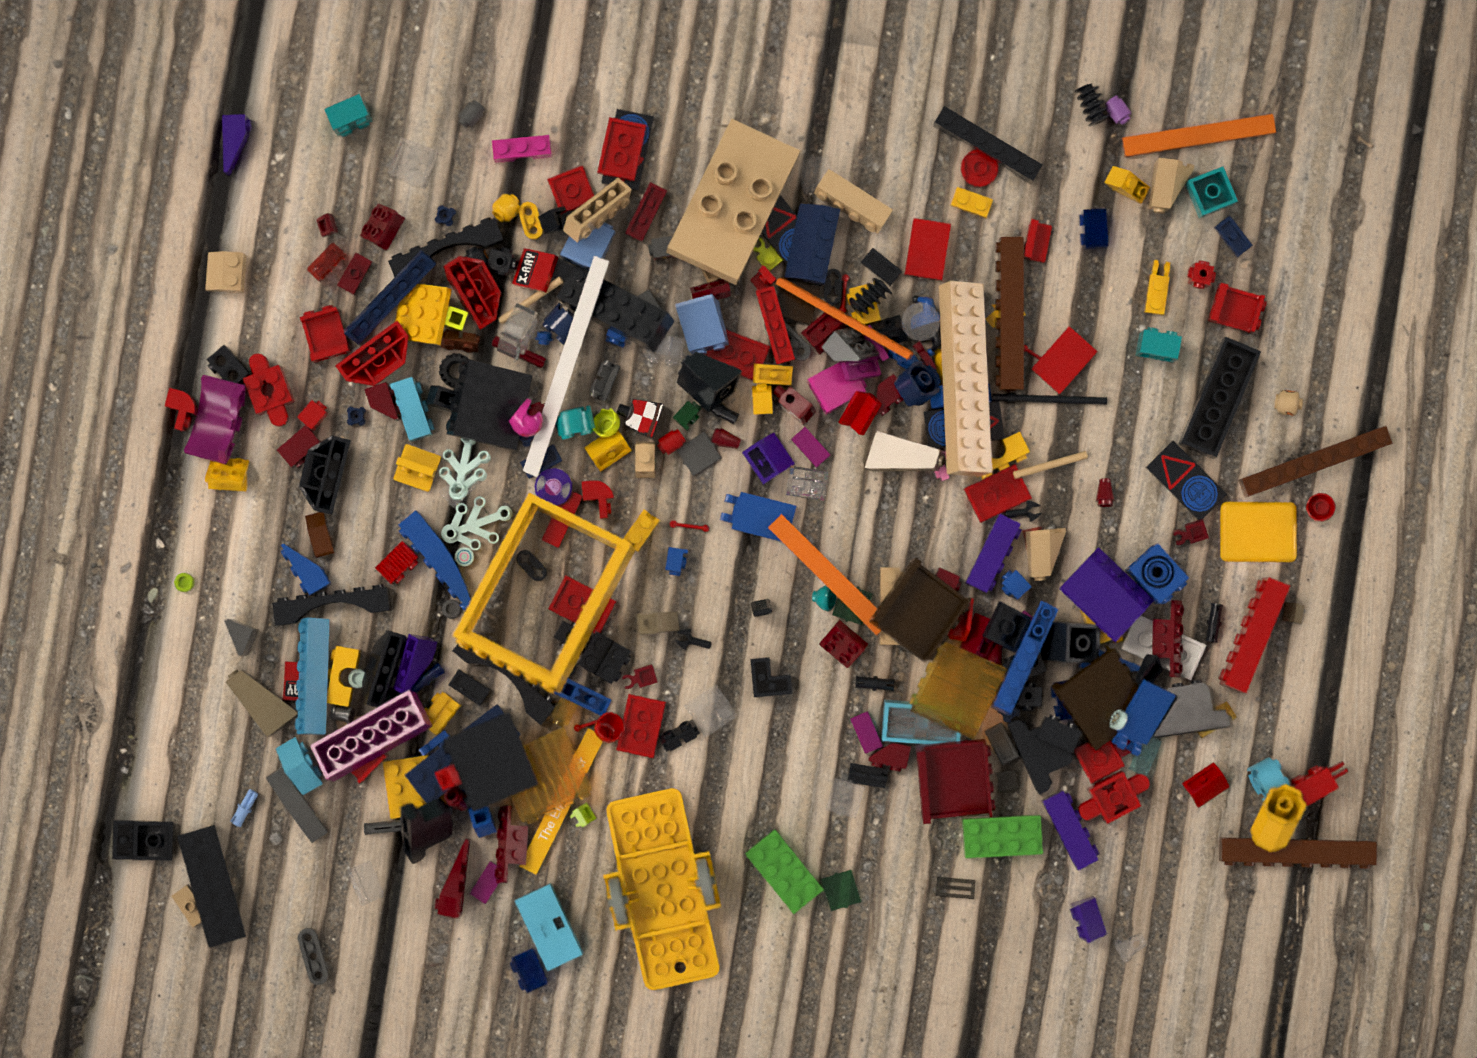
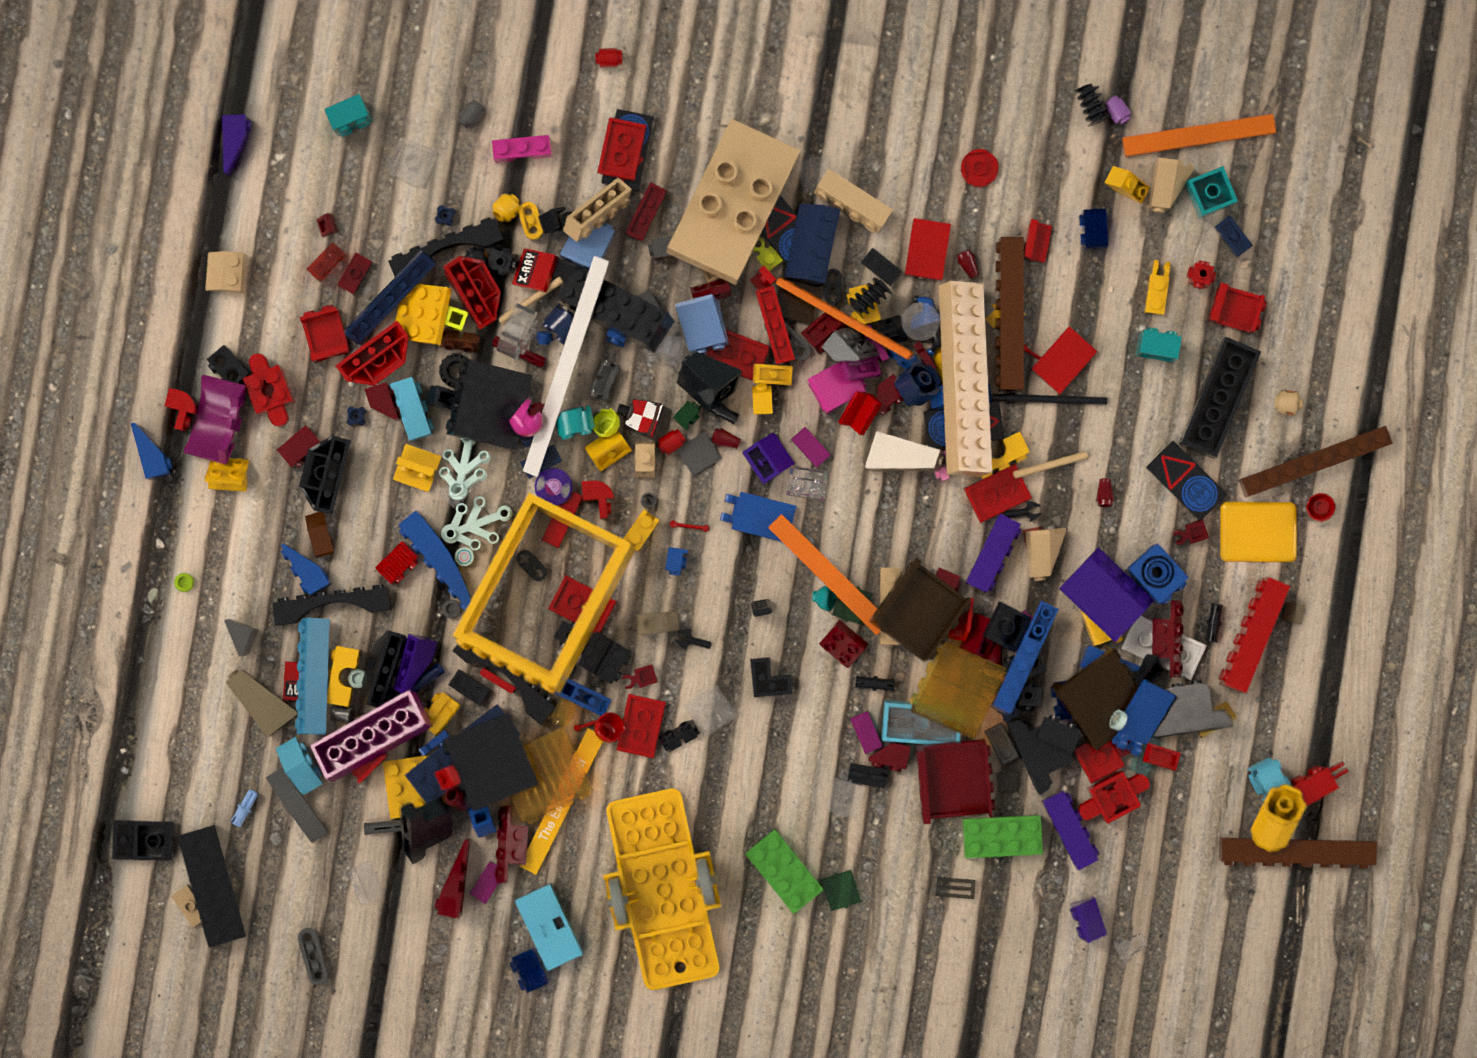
(152, 458): none -> blue slope
(313, 414): red brick -> none
(382, 226): dark red bracket -> none
(497, 680): none -> red tile
(571, 189): red tile -> none
(583, 815): lime tile -> none
(608, 57): none -> red brick
(650, 497): none -> dark grey hinge
(800, 409): dark red torso -> none
(845, 278): red hinge -> none
(968, 263): none -> dark red cone
(971, 202): yellow plate -> none
(1000, 151): black arch -> none
(1014, 584): blue brick -> none
(1071, 642): black slope -> none
(1161, 756): none -> red tile
(1206, 784): red panel -> none

